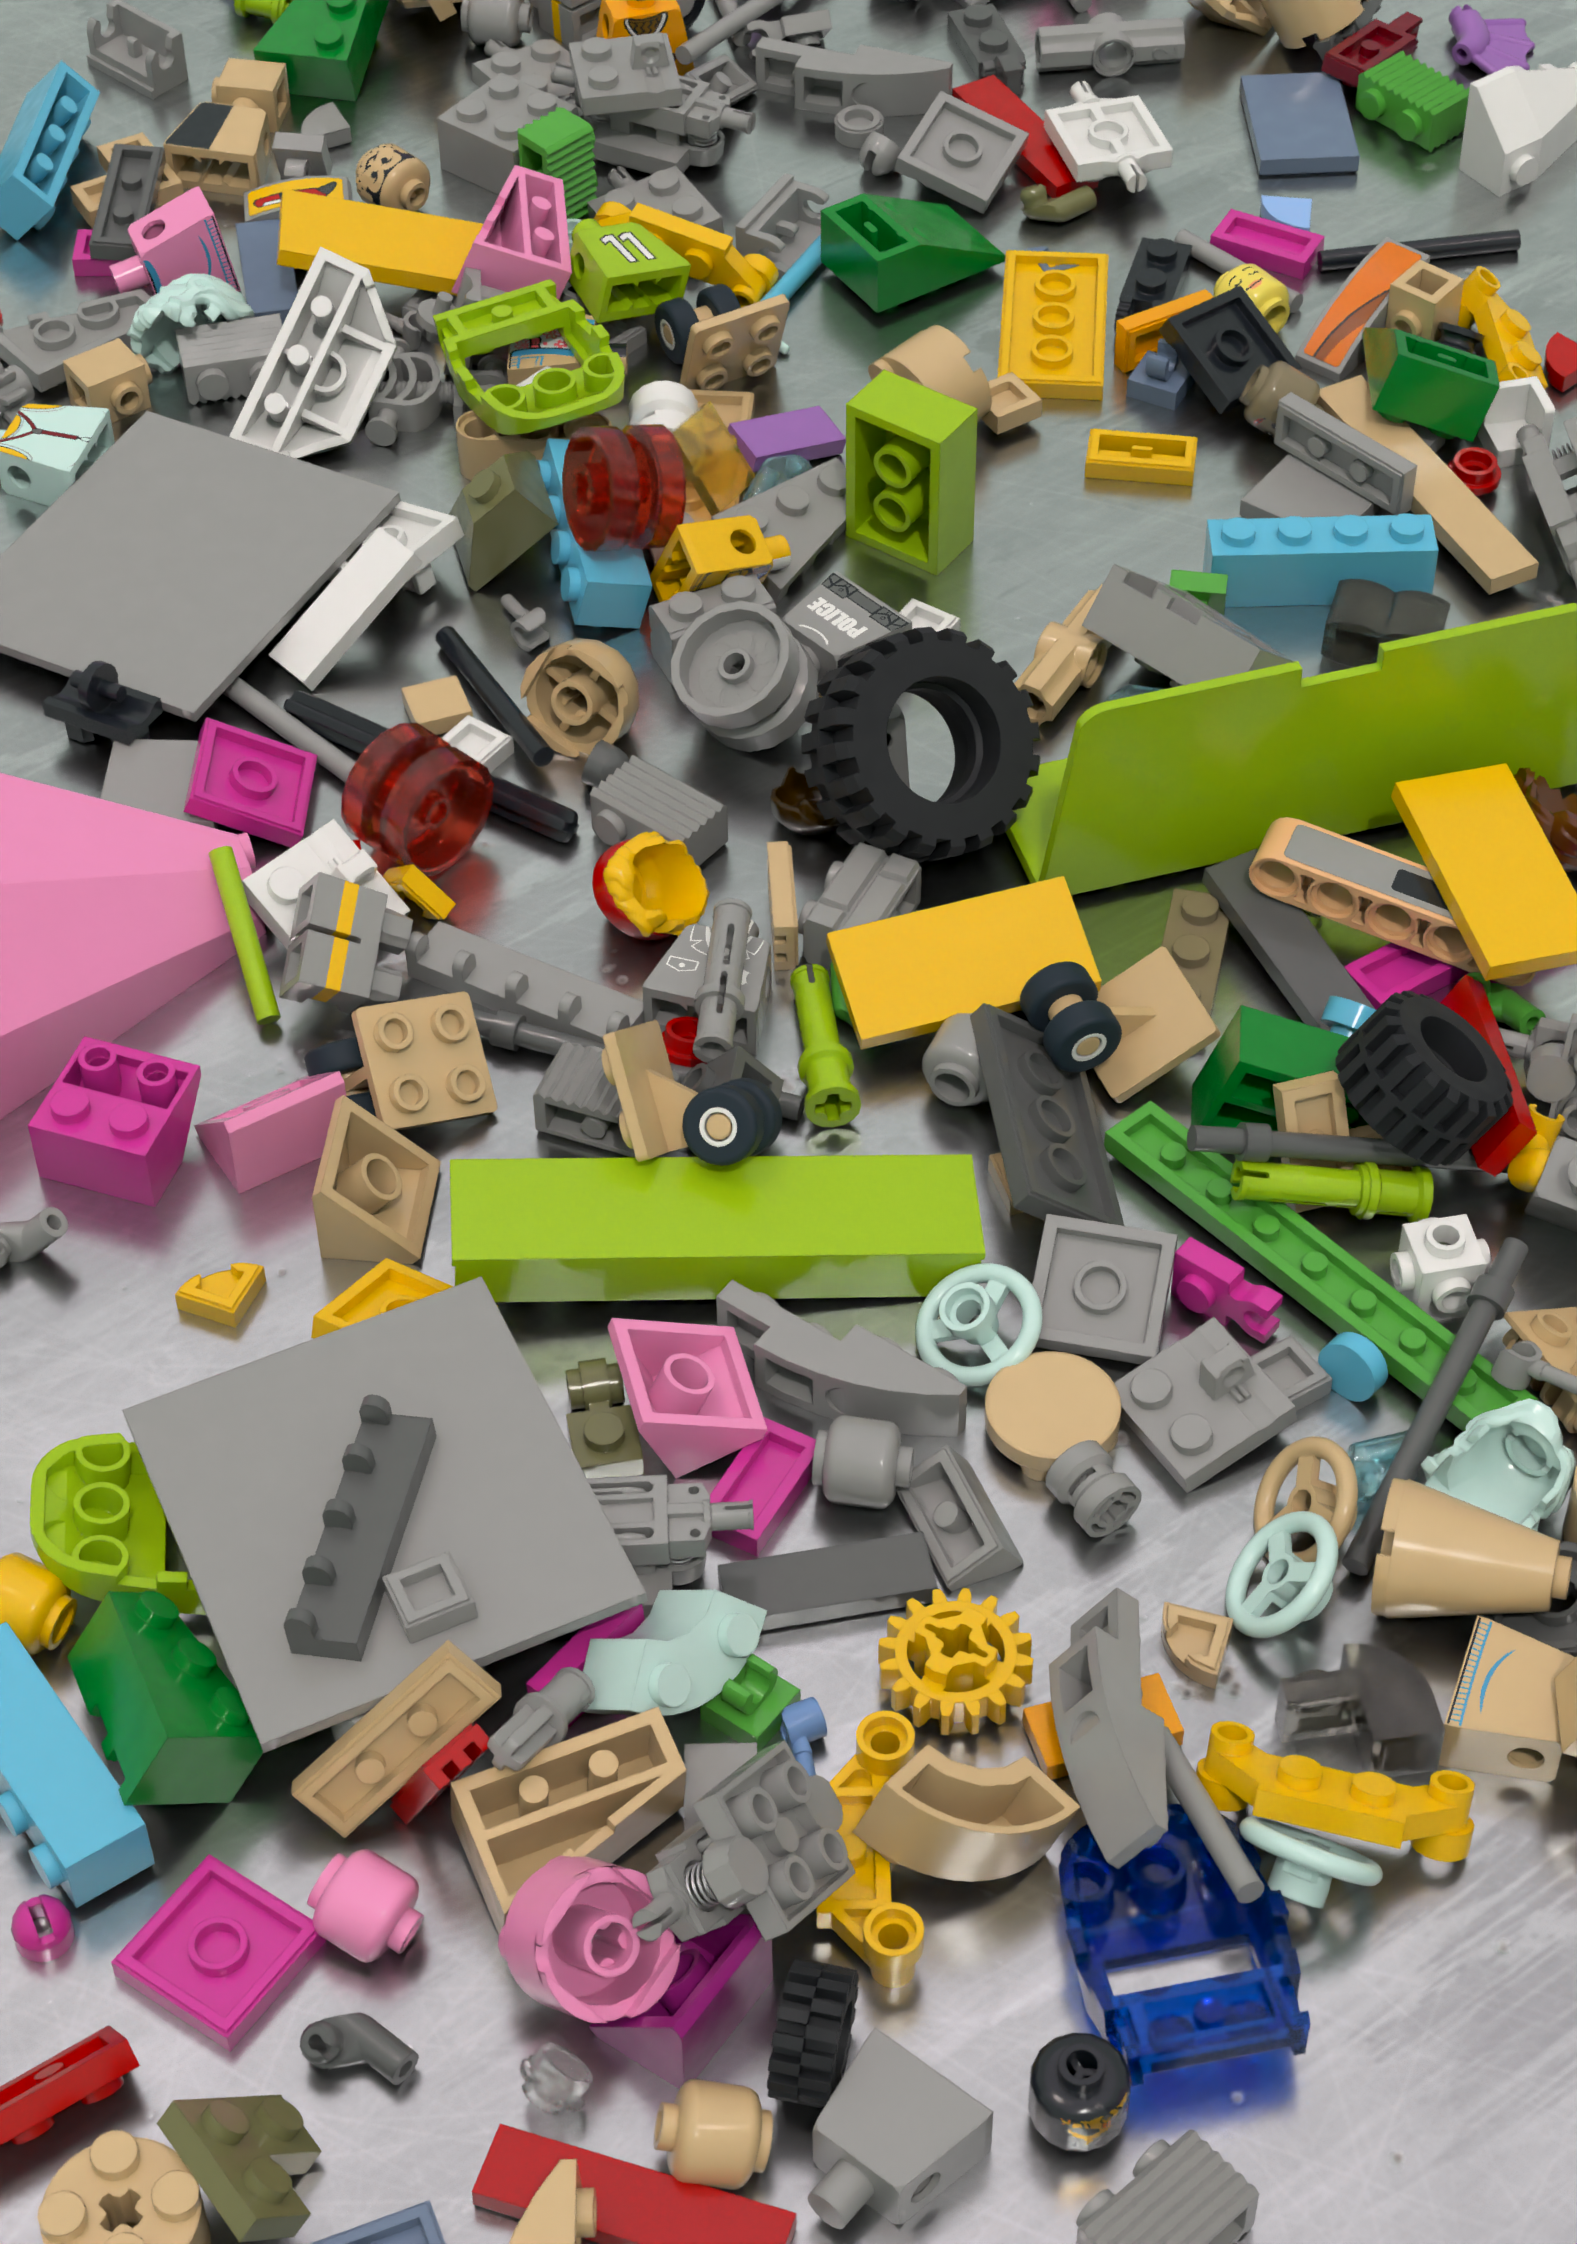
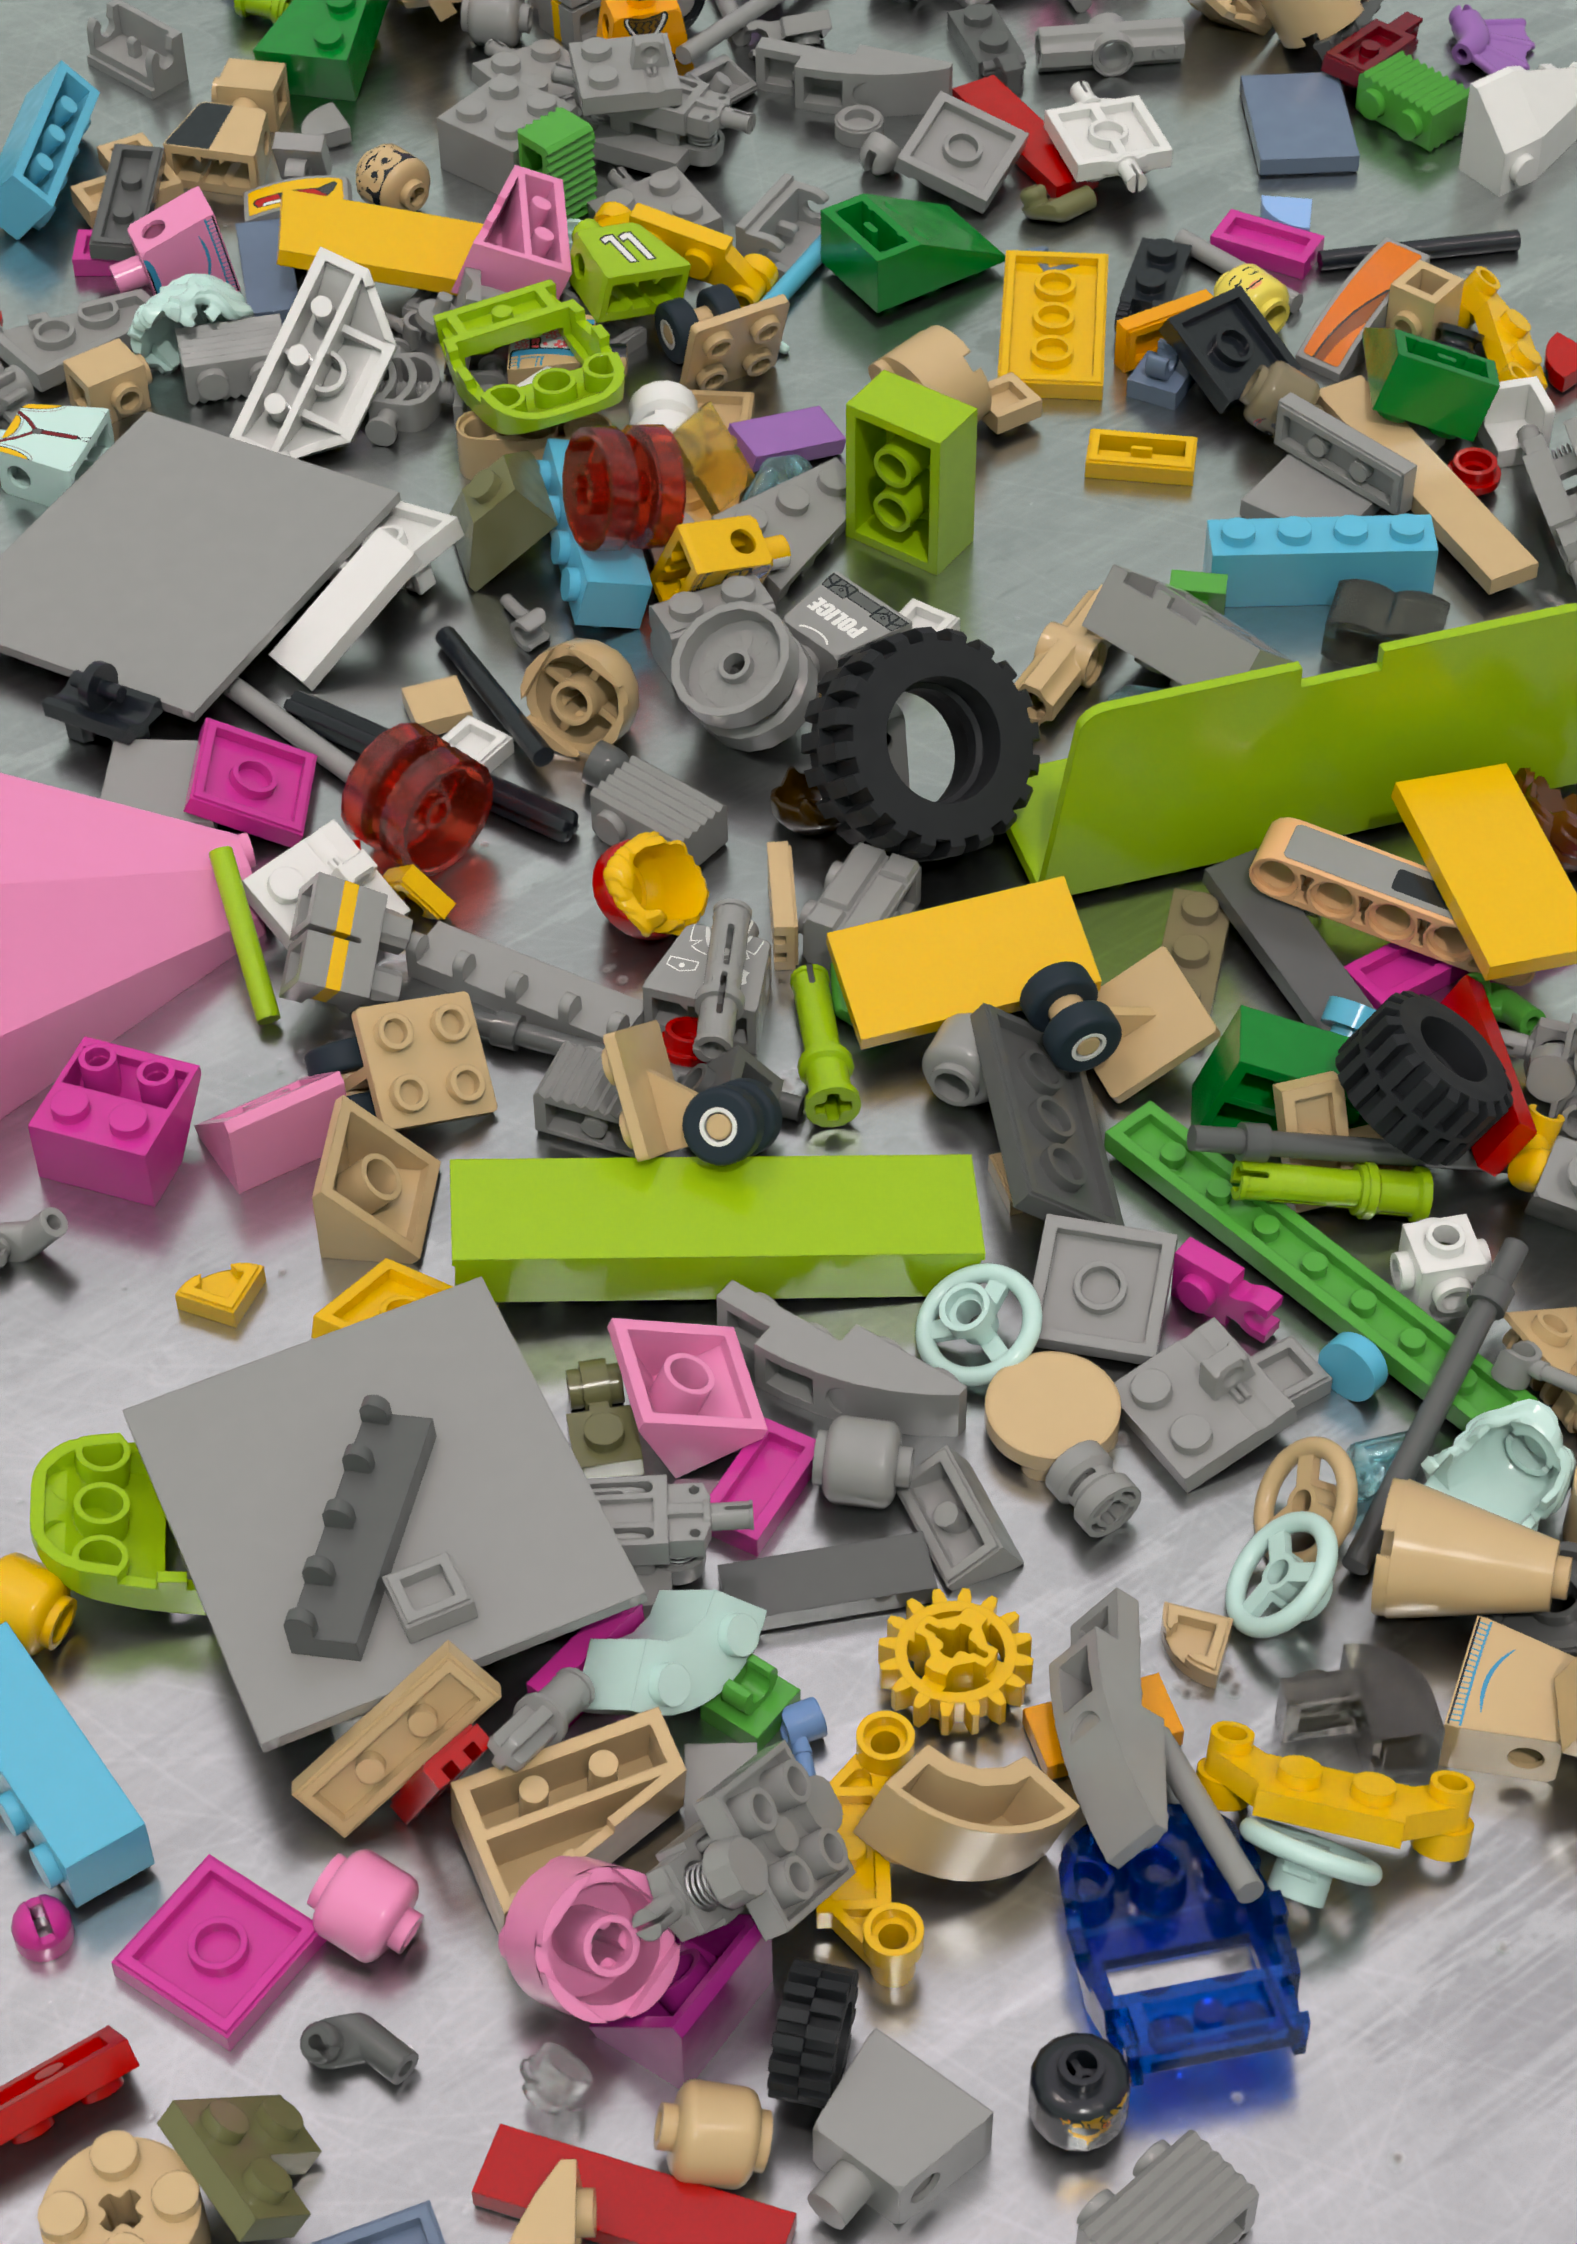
(163, 1704): green wedge -> none

